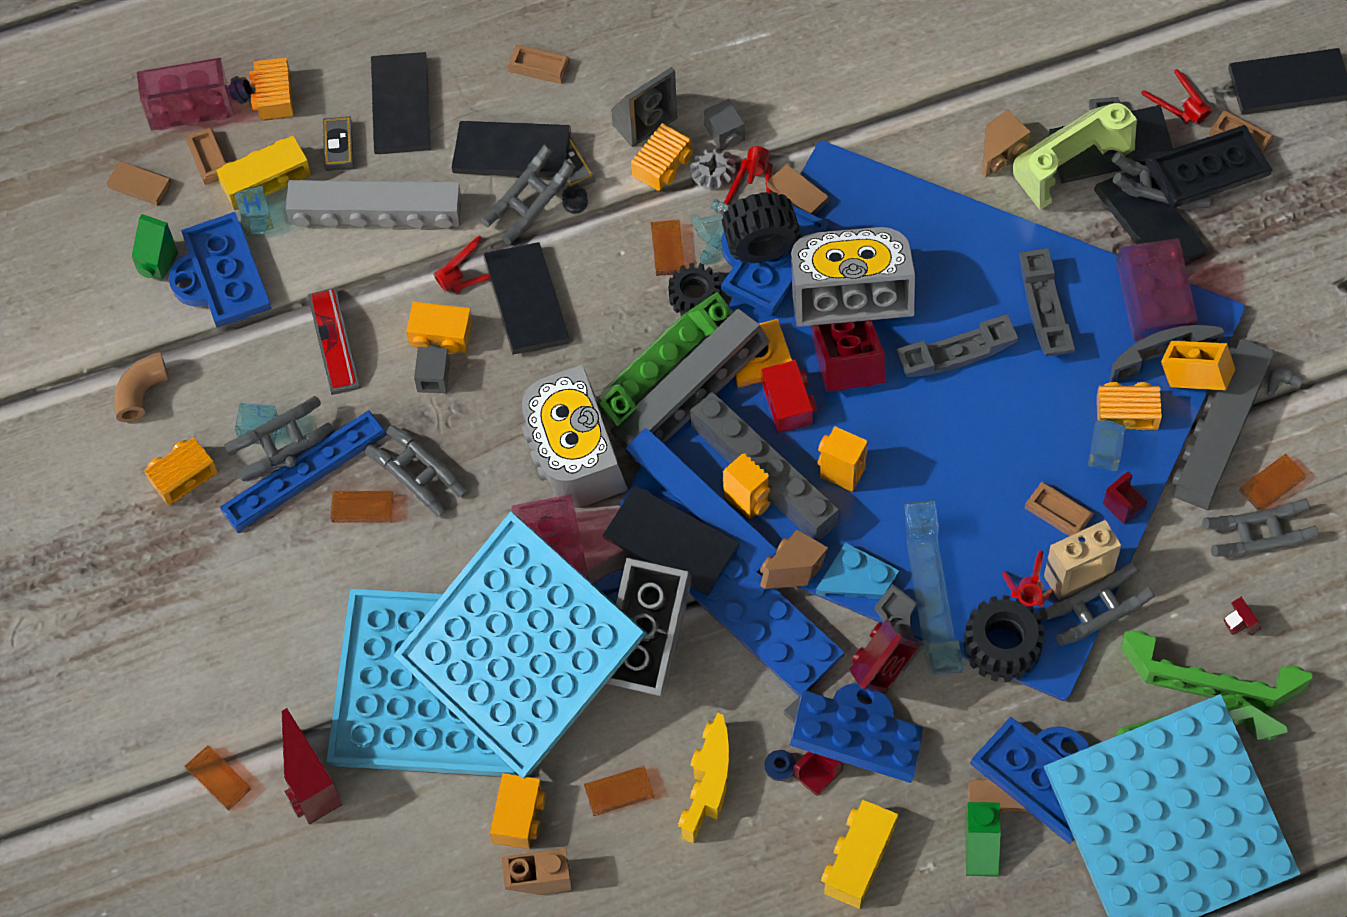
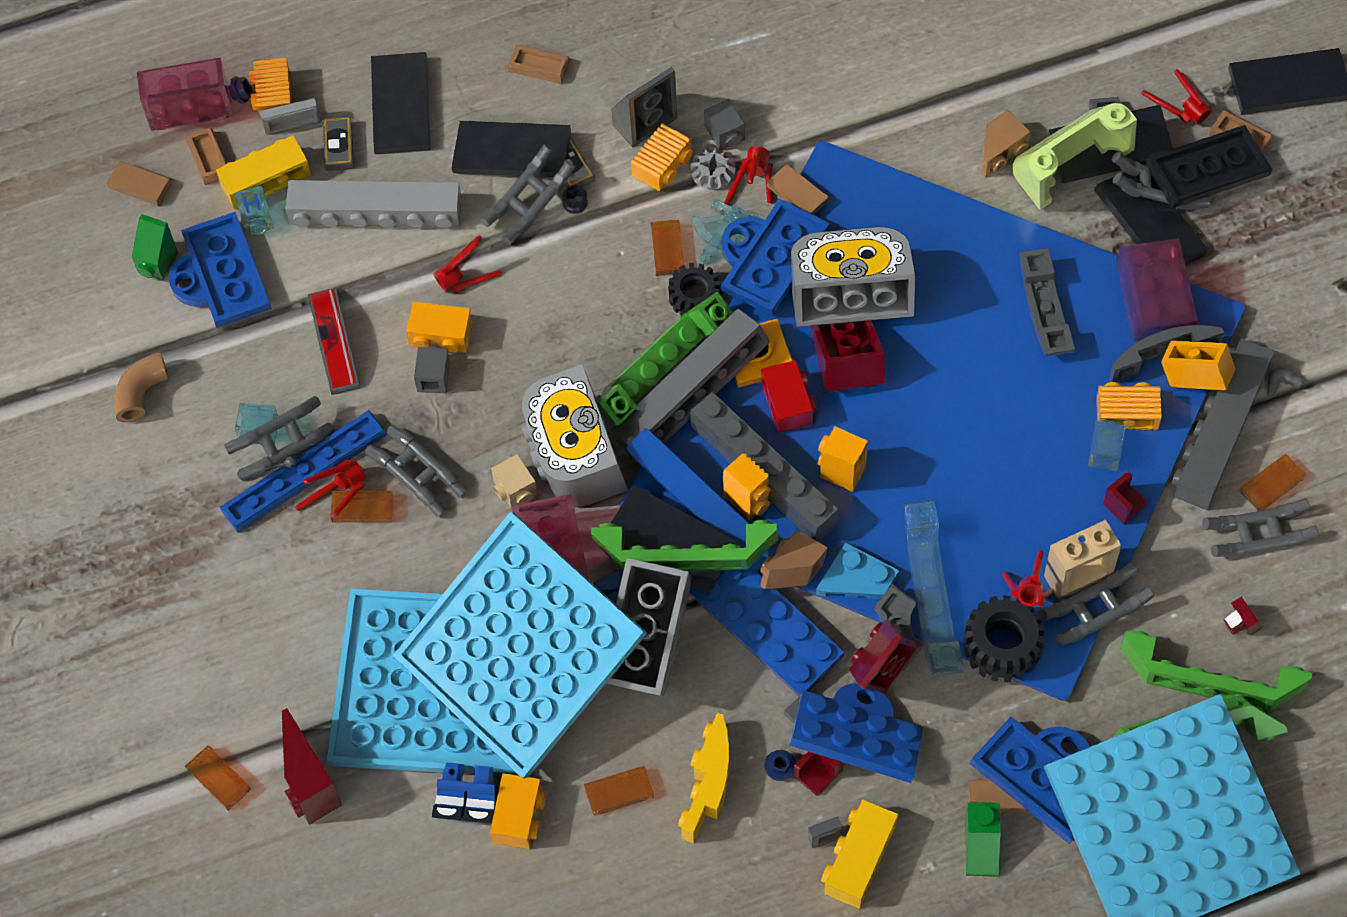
(180, 470): light orange brick -> none
(290, 116): none -> light grey tile
(349, 476): none -> red plant
(466, 800): none -> hips
(513, 482): none -> tan brick
(526, 298): black tile -> none
(537, 872): medium nougat slope -> none
(759, 539): none -> bright green slope
(761, 227): black tyre -> none
(824, 832): none -> dark grey tile
(958, 350): dark grey slope -> none
(1058, 510): medium nougat tile -> none

